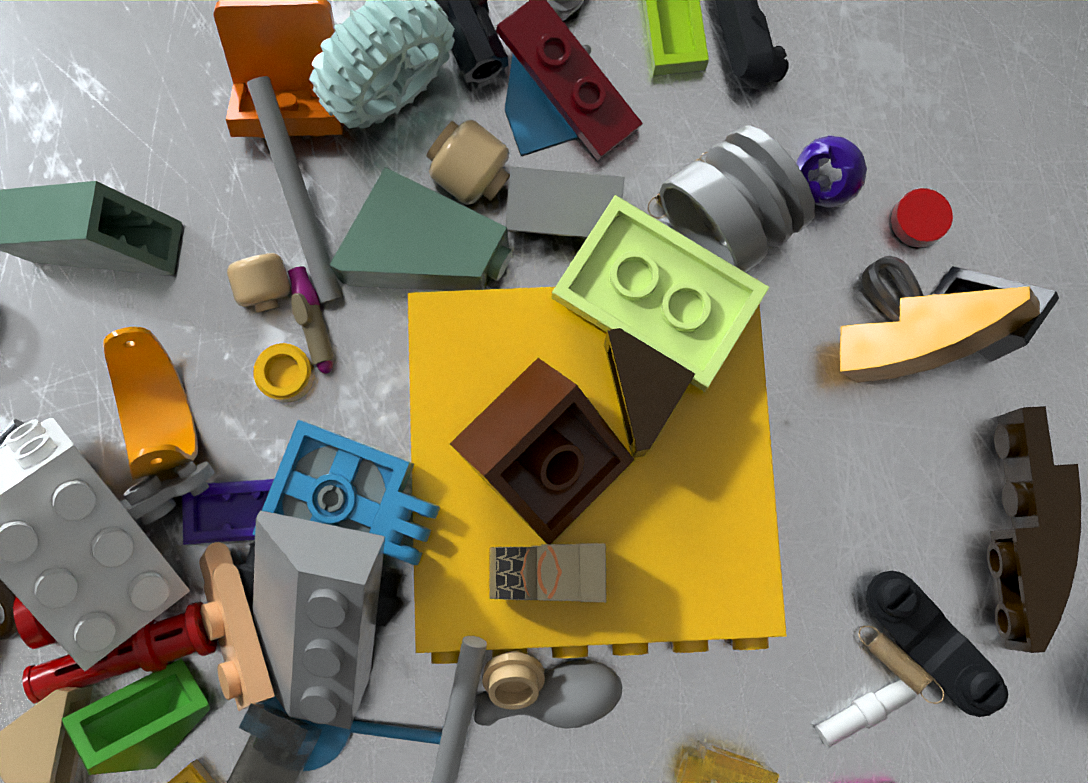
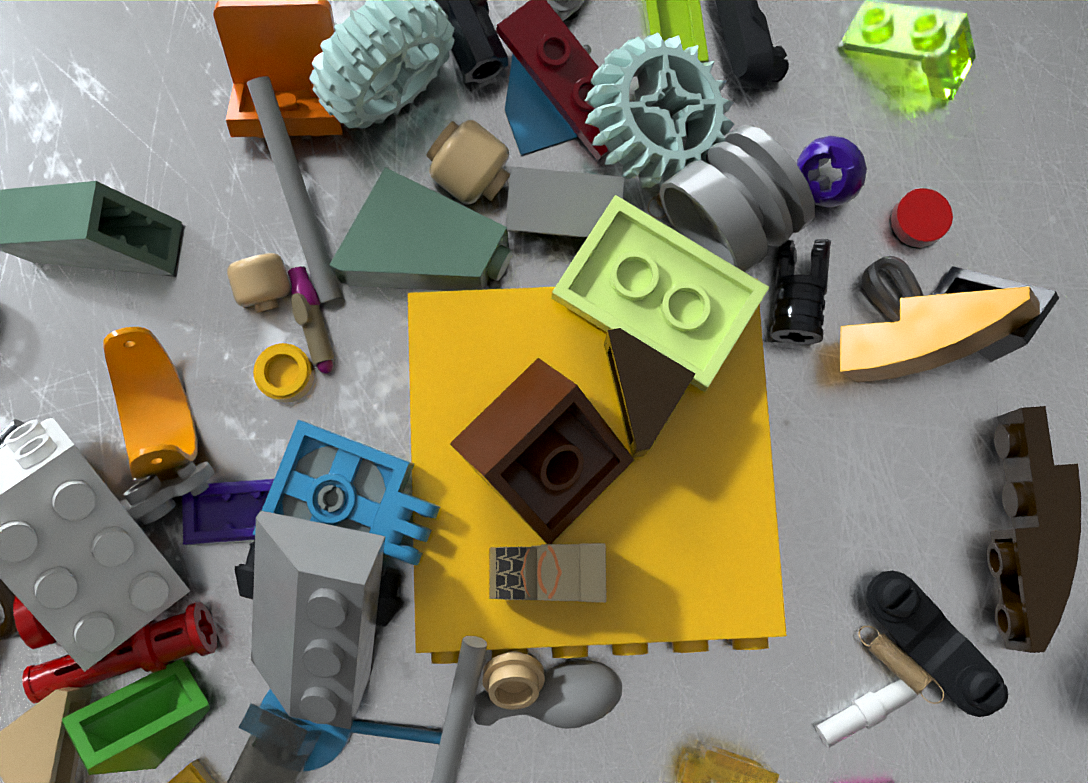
(230, 621): light nougat hinge -> none
(670, 92): none -> light aqua gear
(800, 297): none -> black hinge
(916, 33): none -> clear neon green bracket

